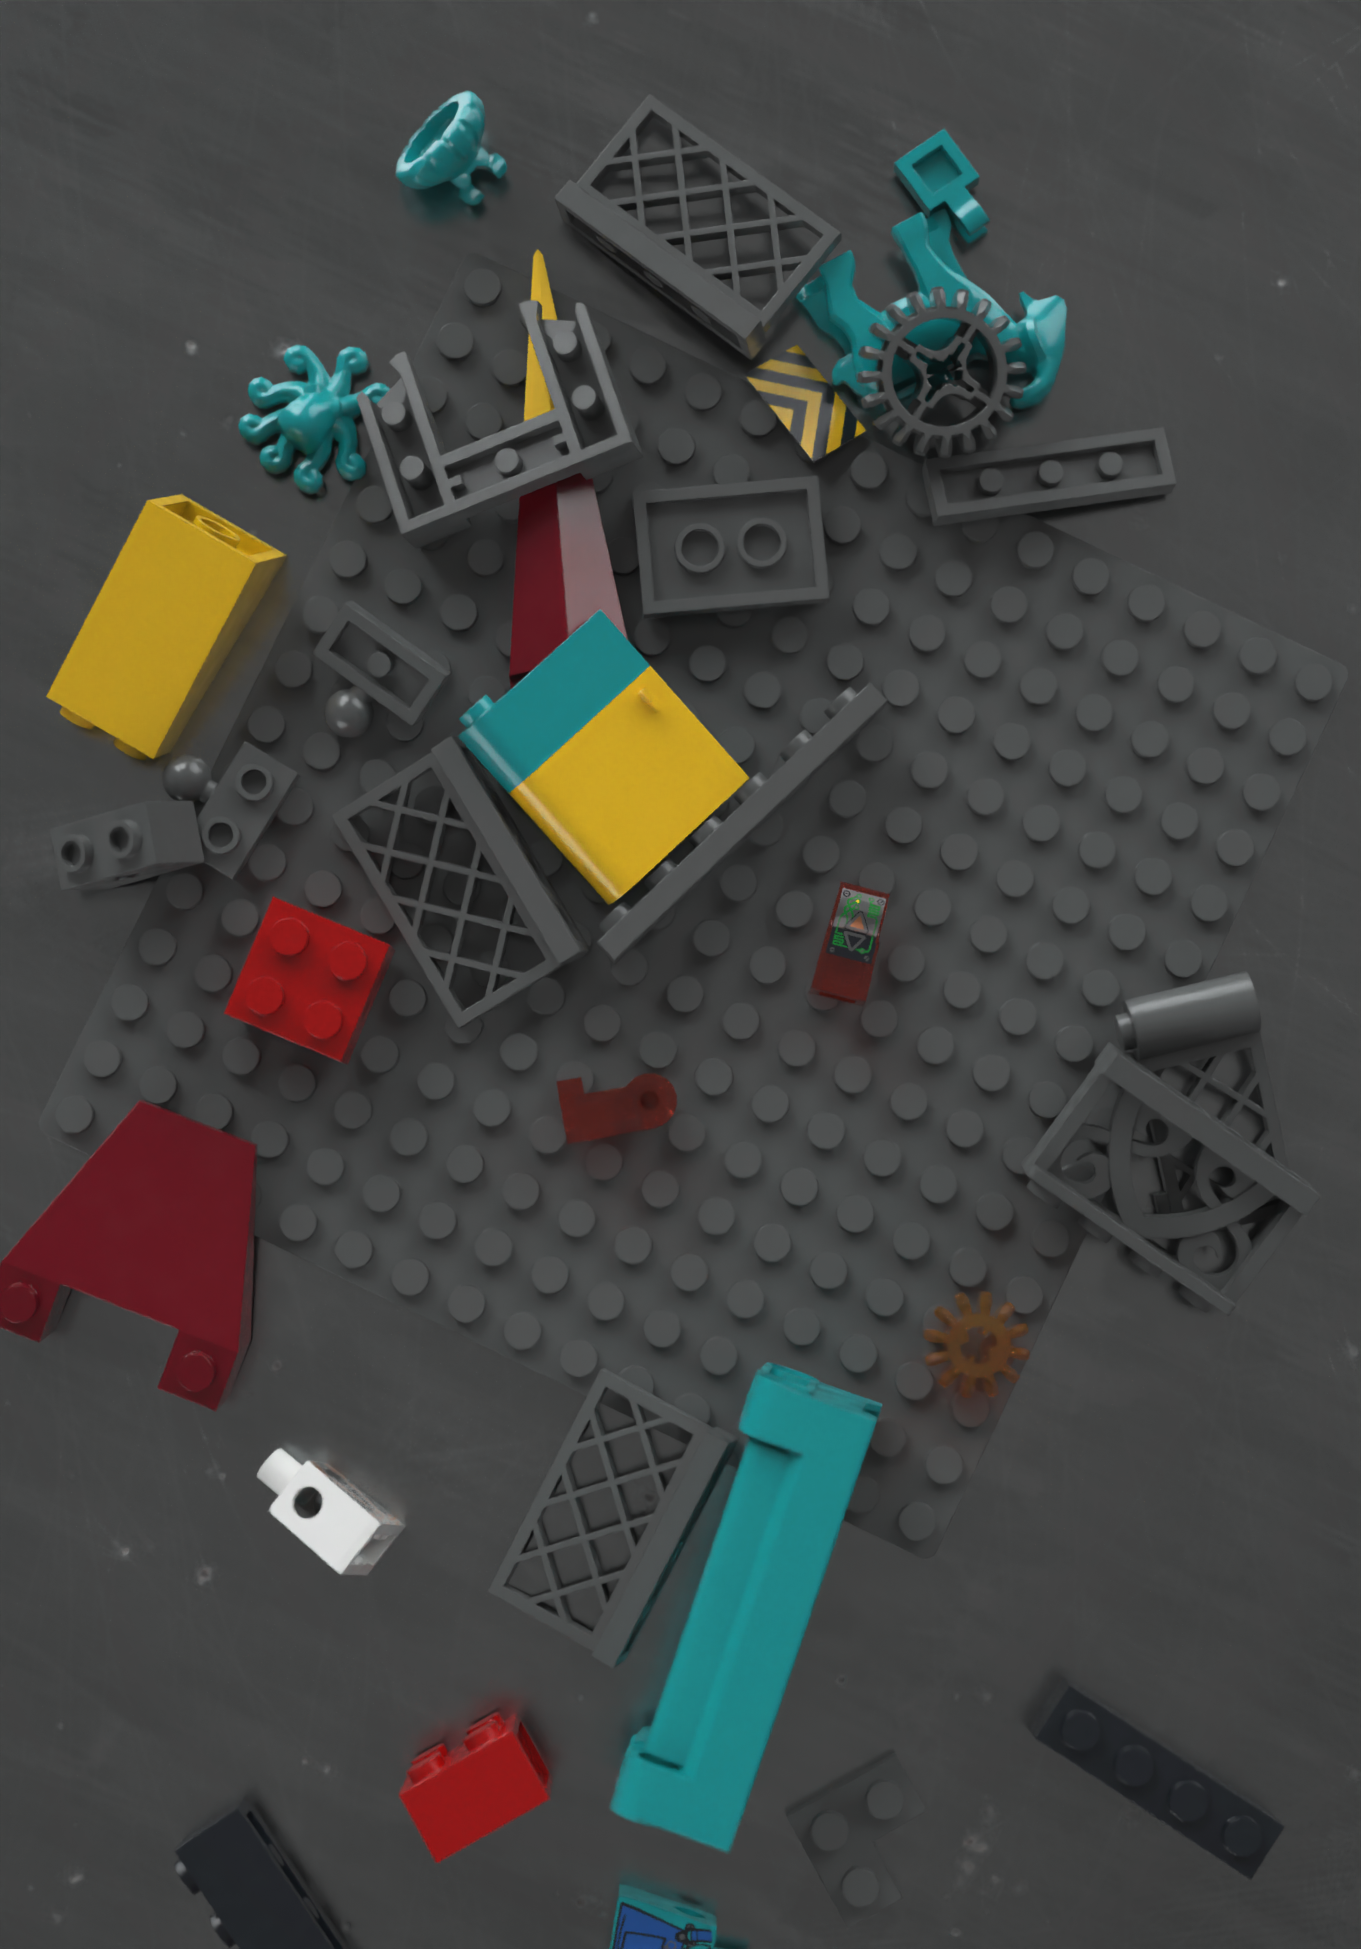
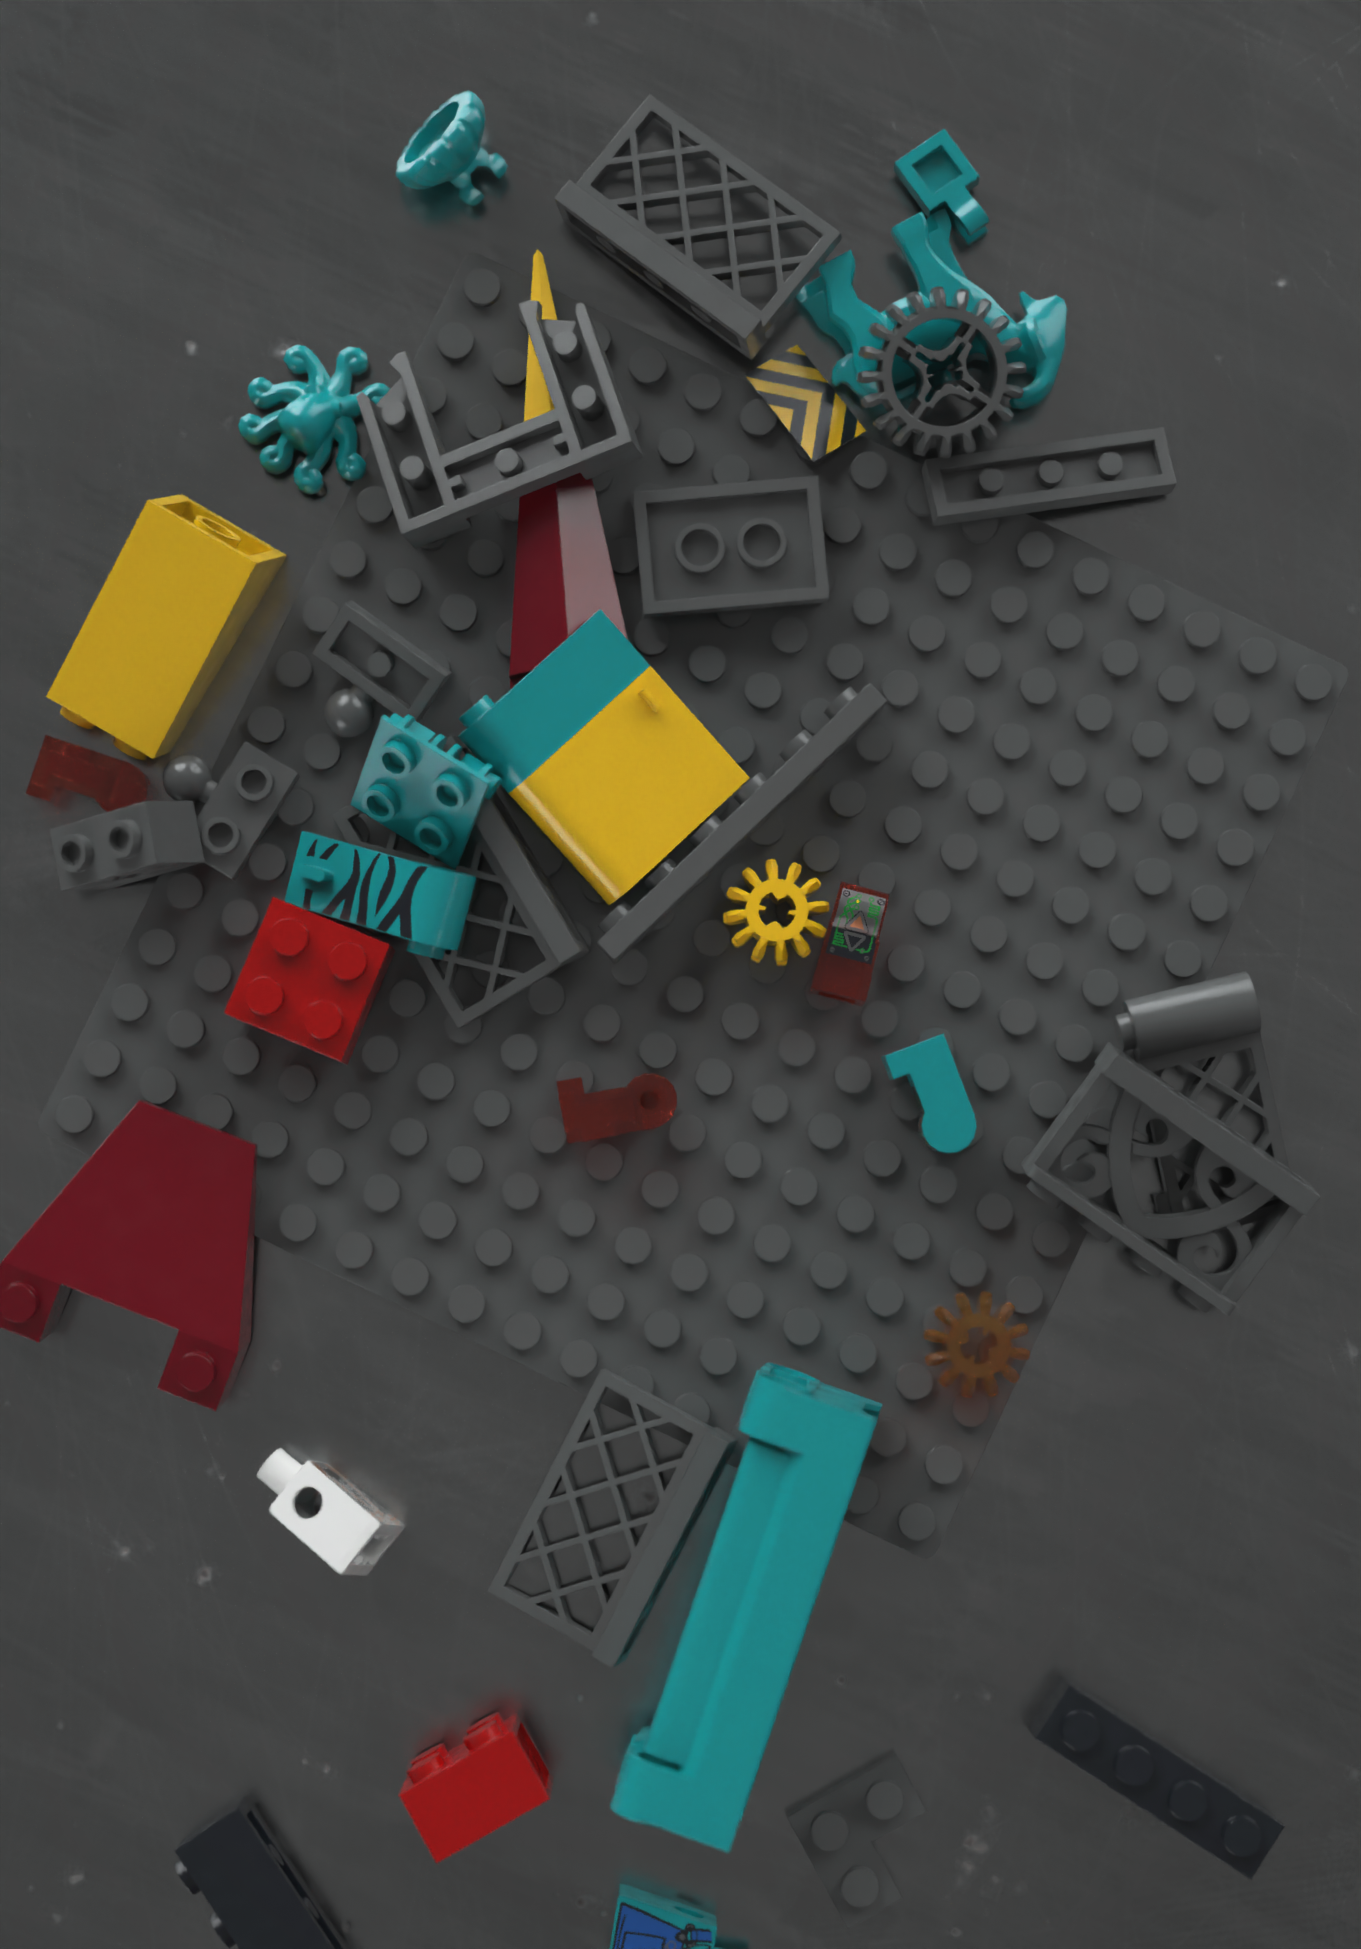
(87, 775): none -> clear red leg
(382, 892): none -> teal door
(422, 789): none -> teal hinge
(778, 891): none -> yellow gear
(946, 1113): none -> teal leg

